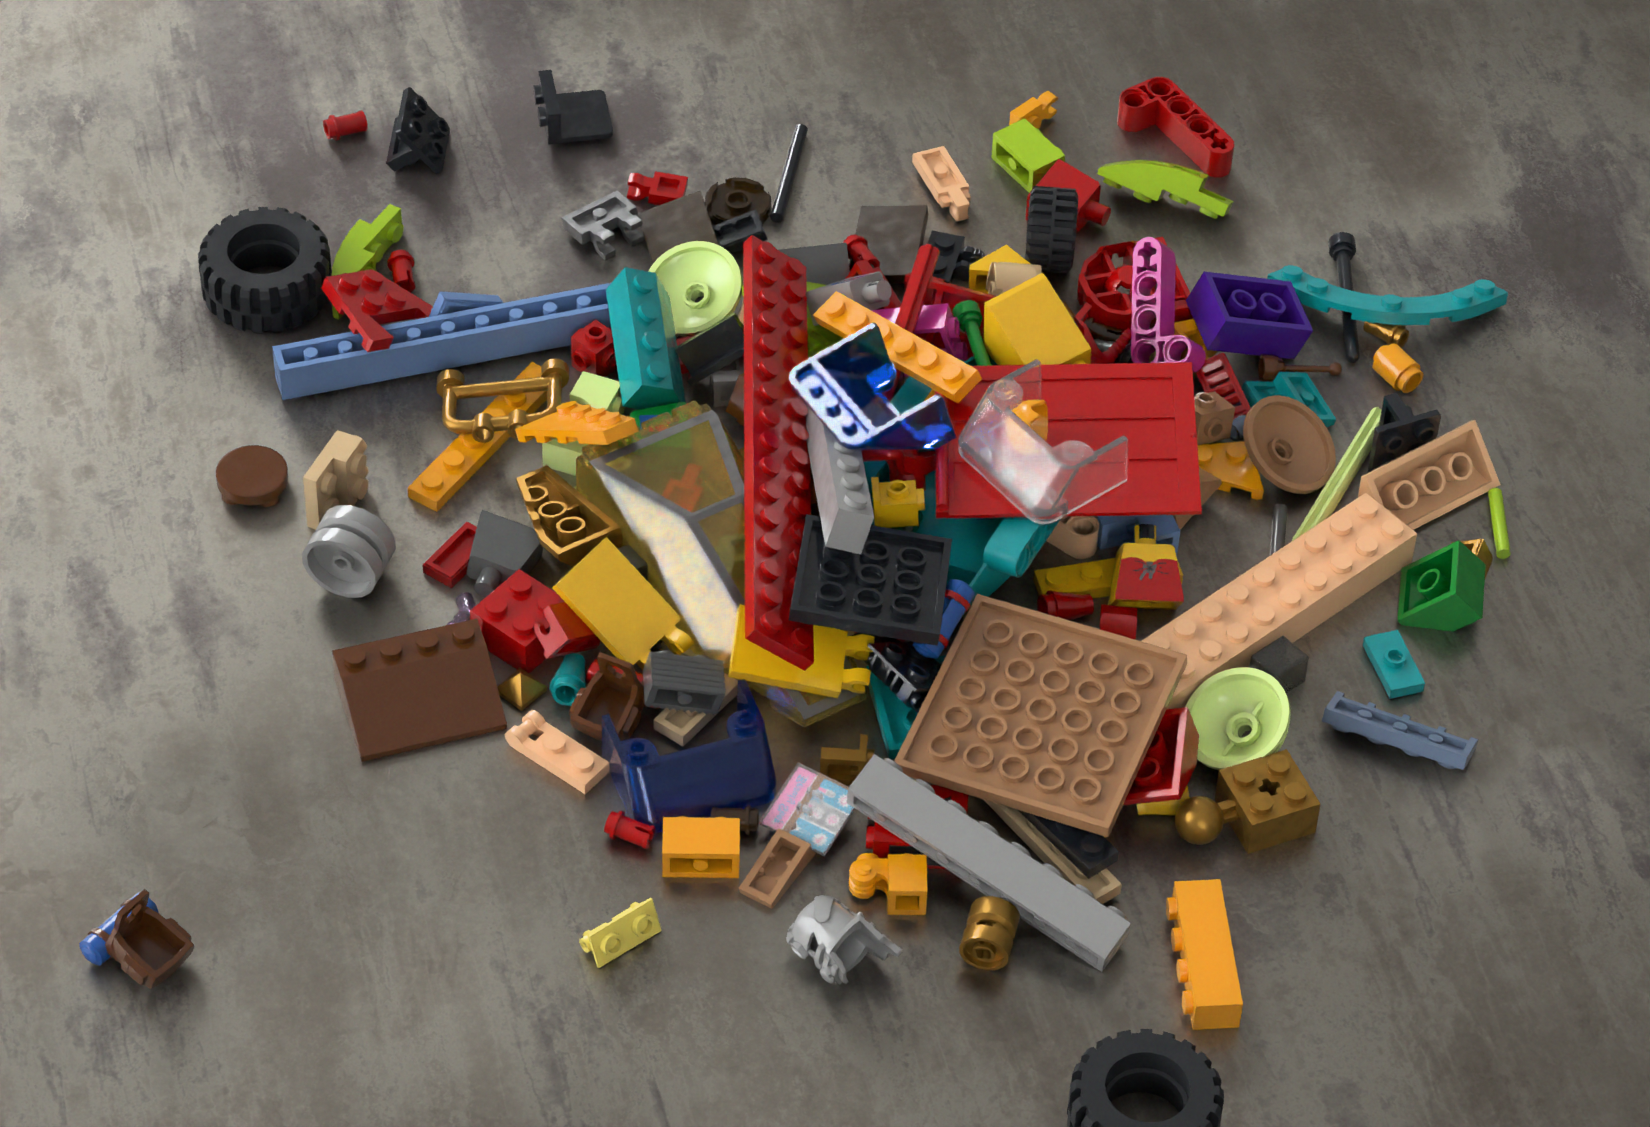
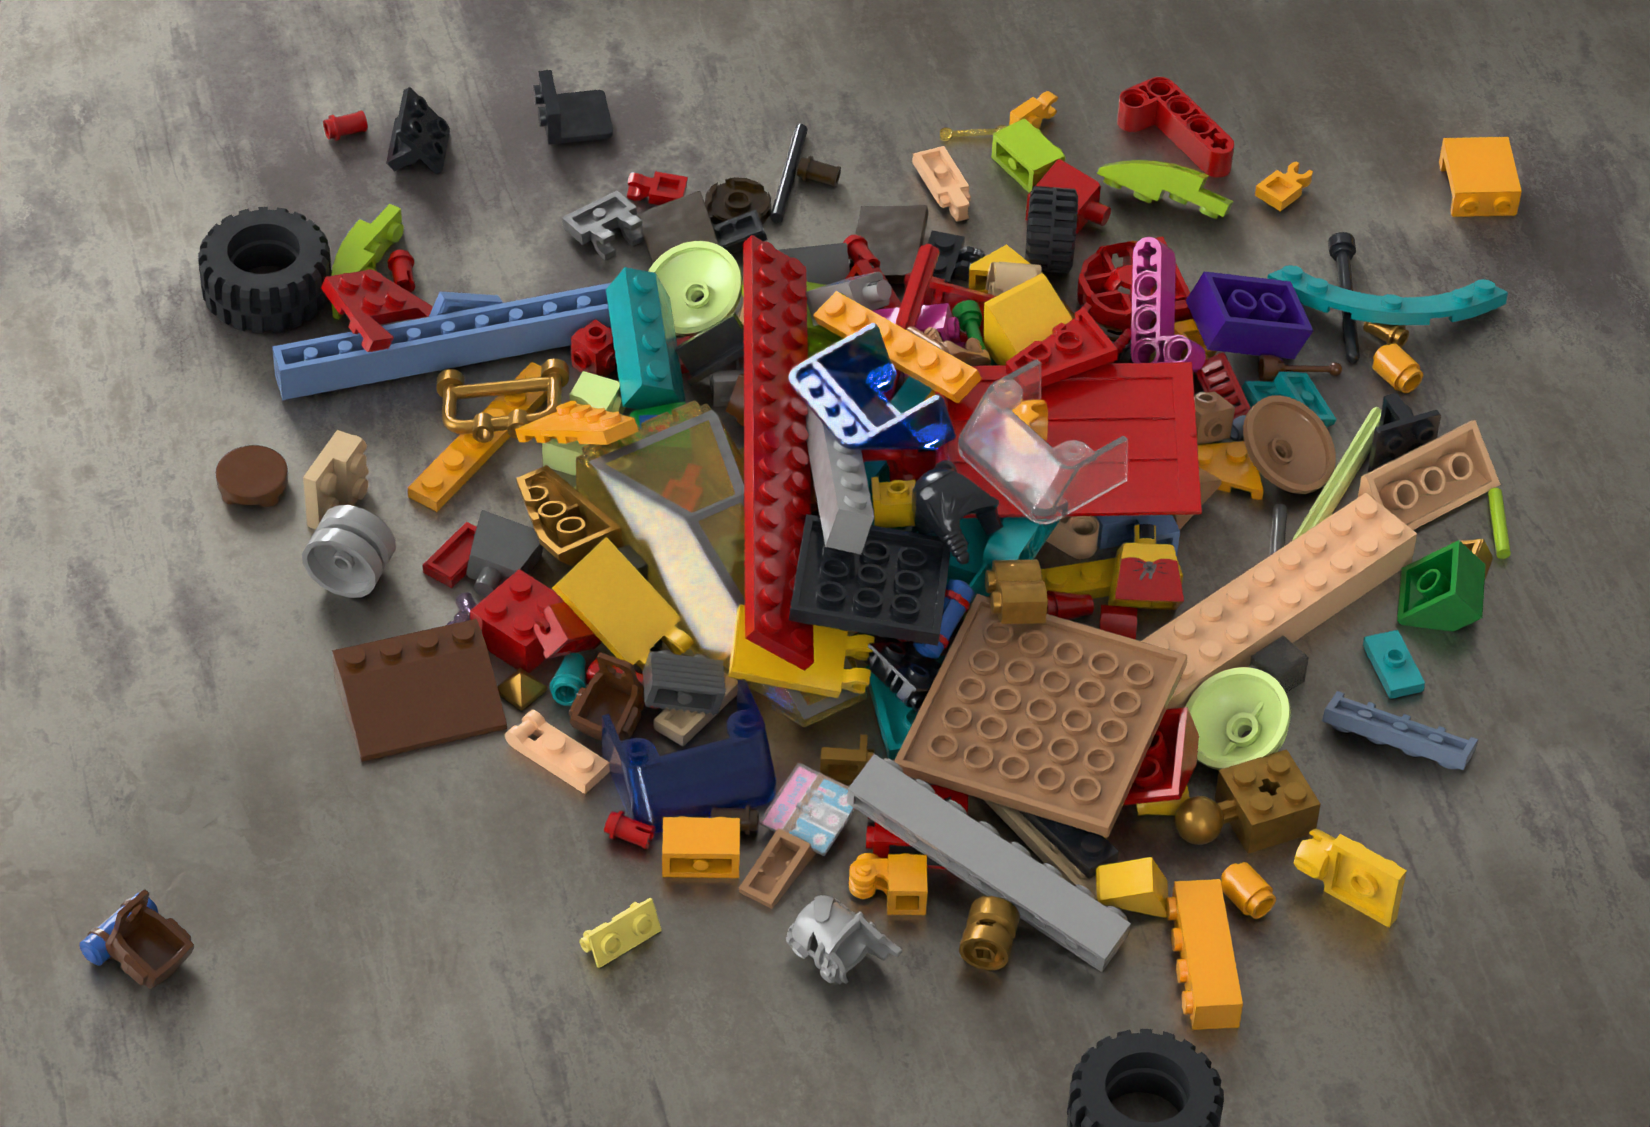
(818, 171): none -> dark brown pin
(943, 499): none -> black piece
(947, 134): none -> clear yellow hinge
(971, 355): none -> medium nougat helmet
(1017, 591): none -> pearl gold brick
(1068, 350): none -> red wing
(1133, 886): none -> yellow slope
(1247, 890): none -> light orange brick
(1283, 189): none -> light orange plate
(1353, 874): none -> yellow plate
(1481, 176): none -> light orange panel

